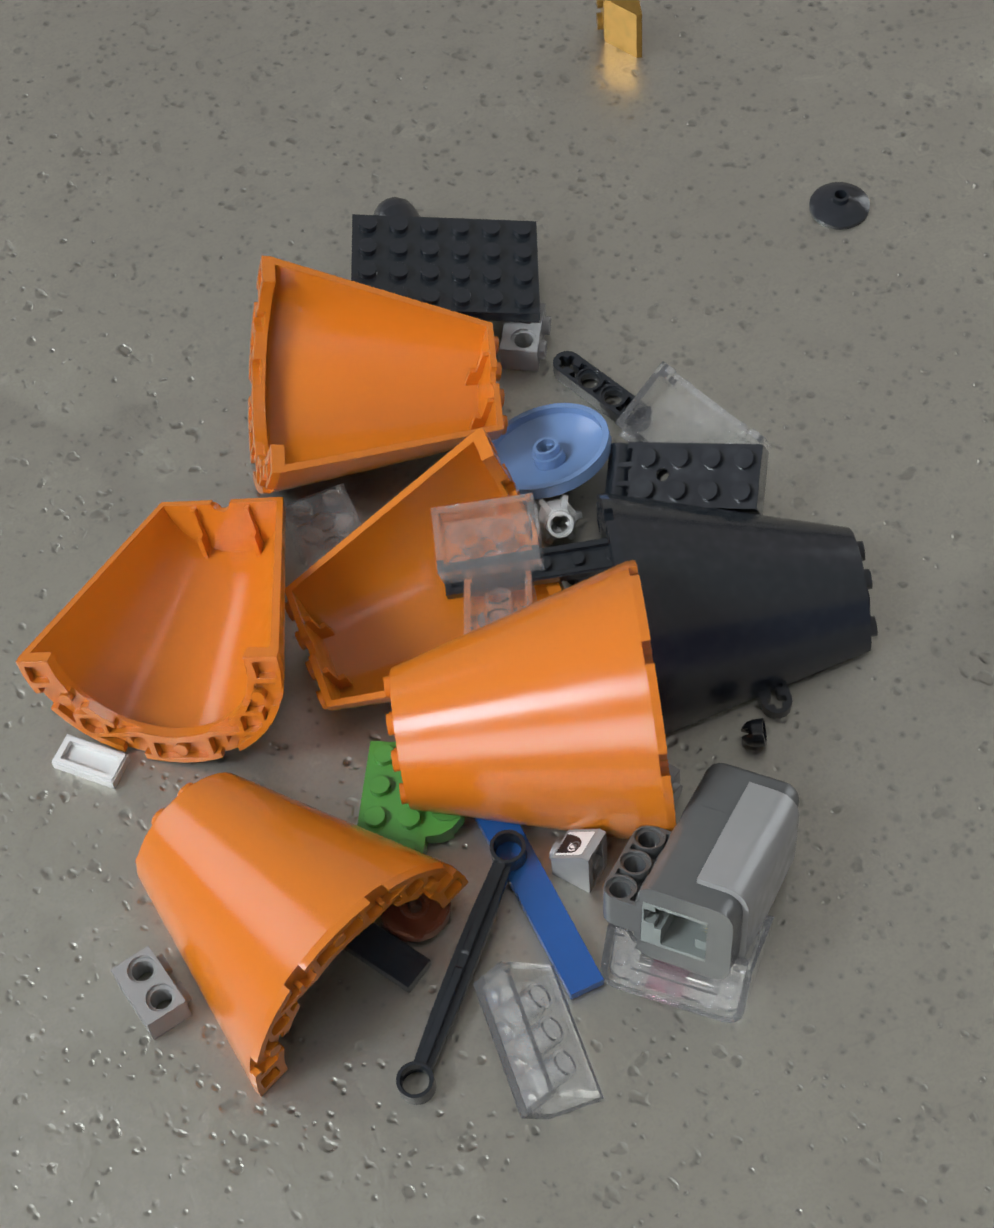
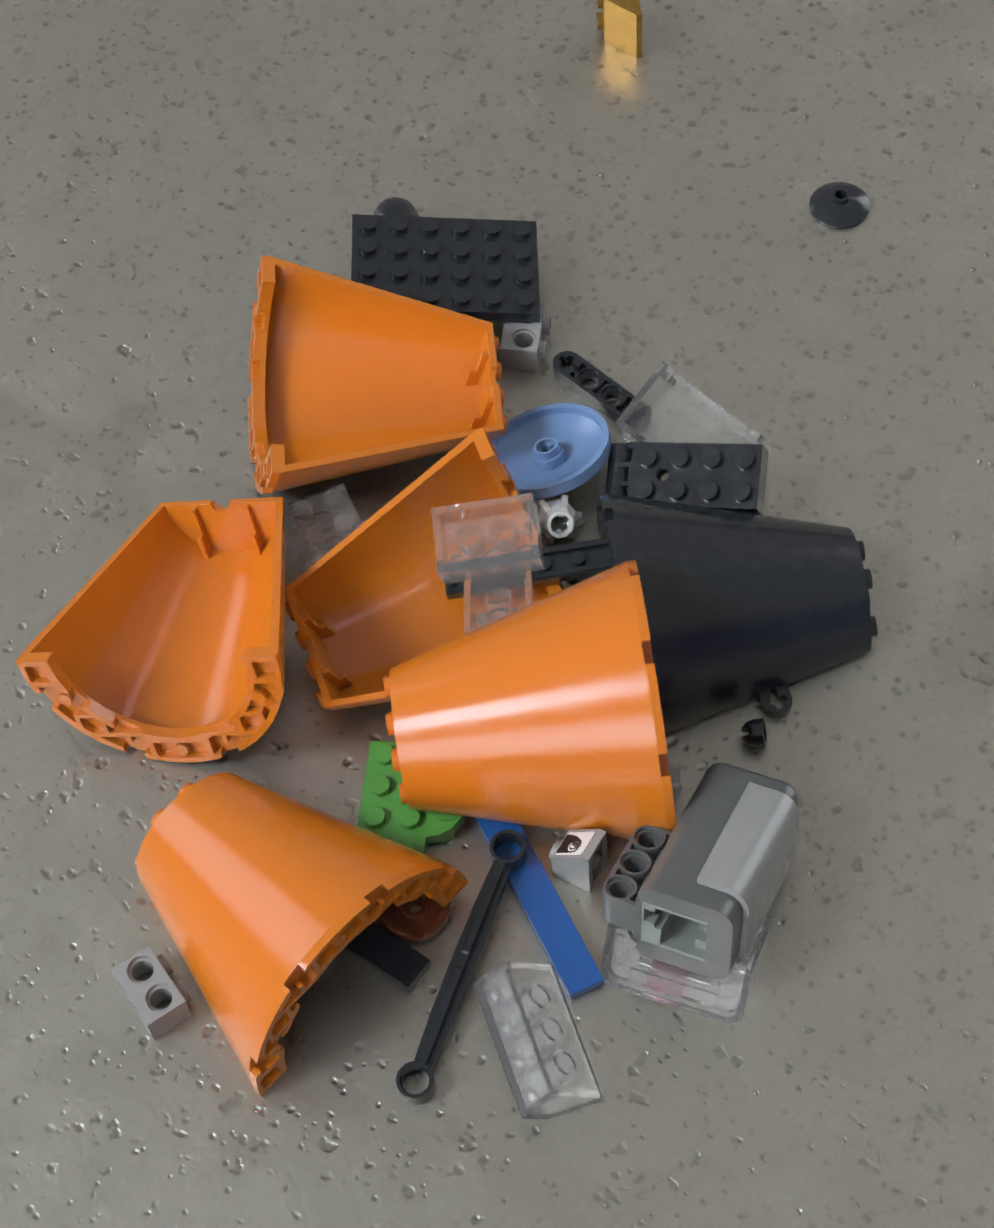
(91, 761): white tile -> none

